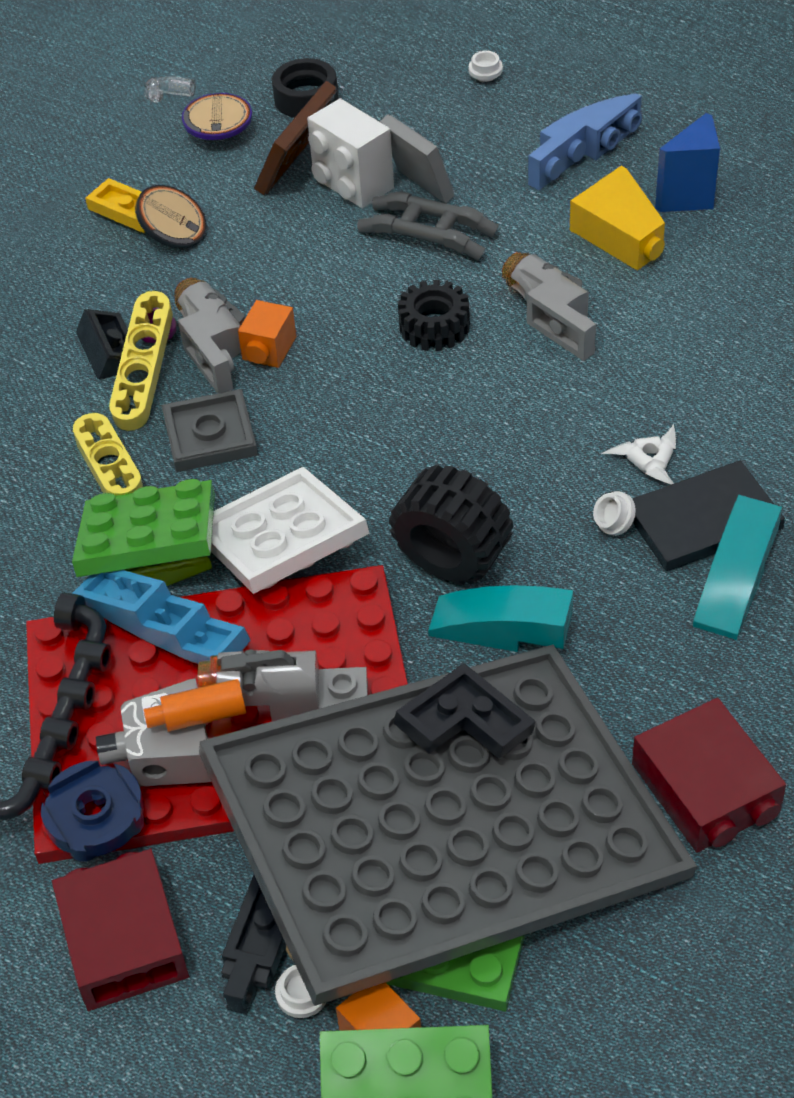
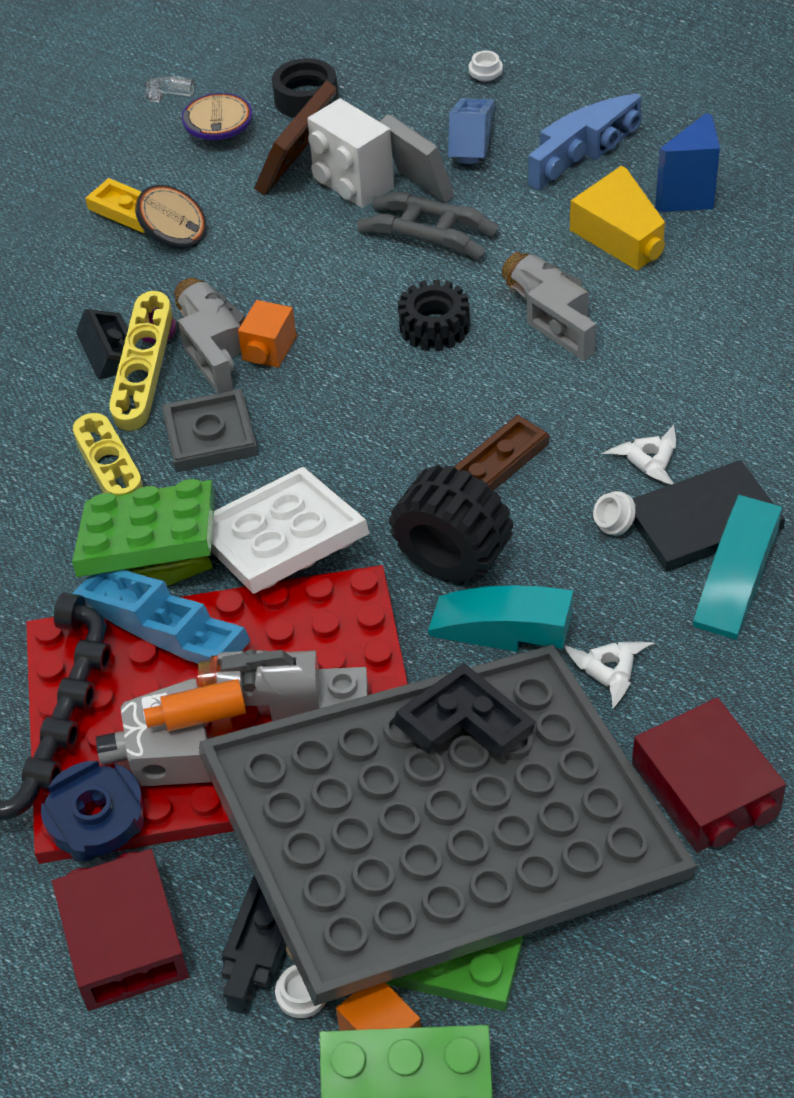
(470, 129): none -> medium blue slope
(505, 452): none -> reddish brown tile
(614, 678): none -> white piece

